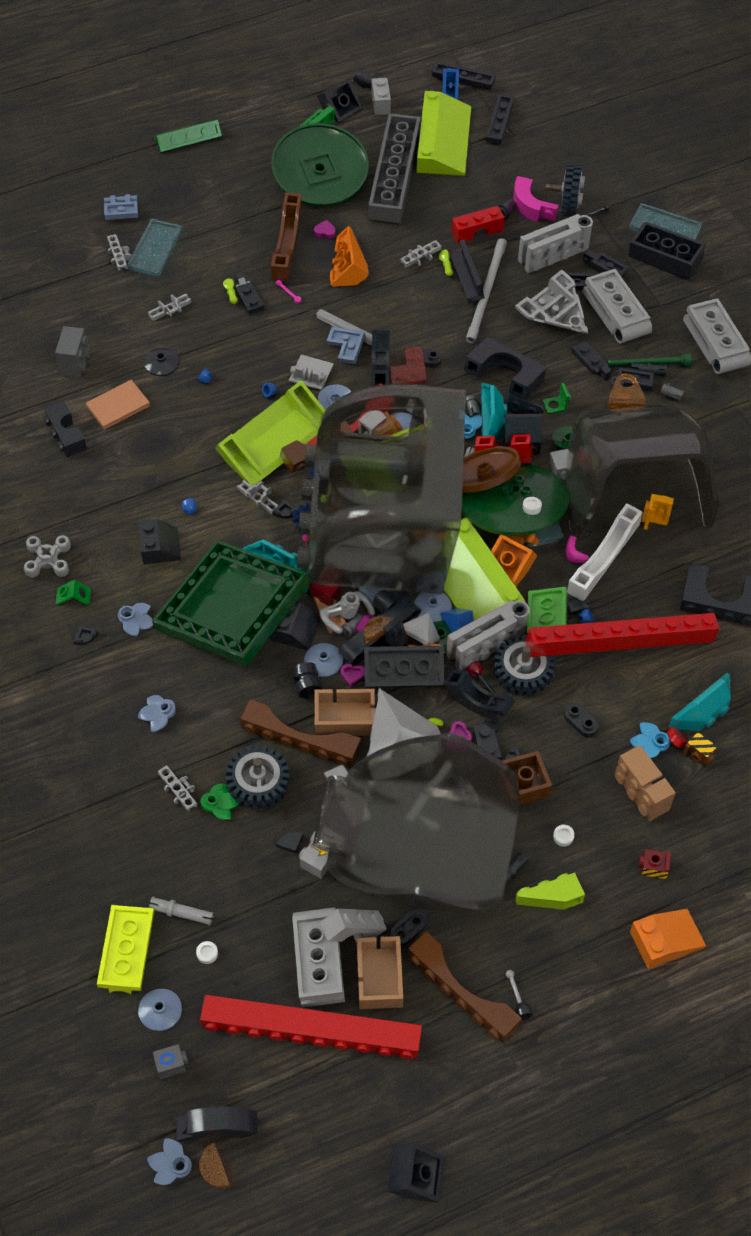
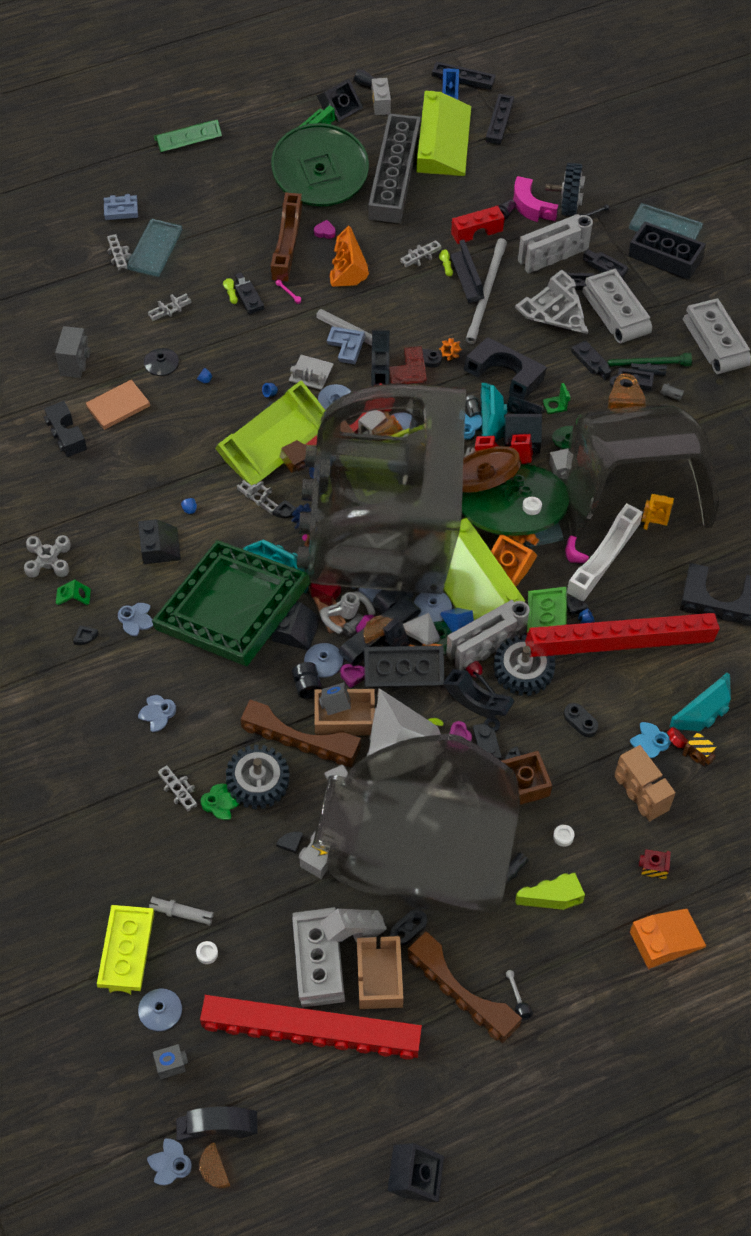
(335, 699): none -> dark grey brick
(455, 348): none -> orange gear

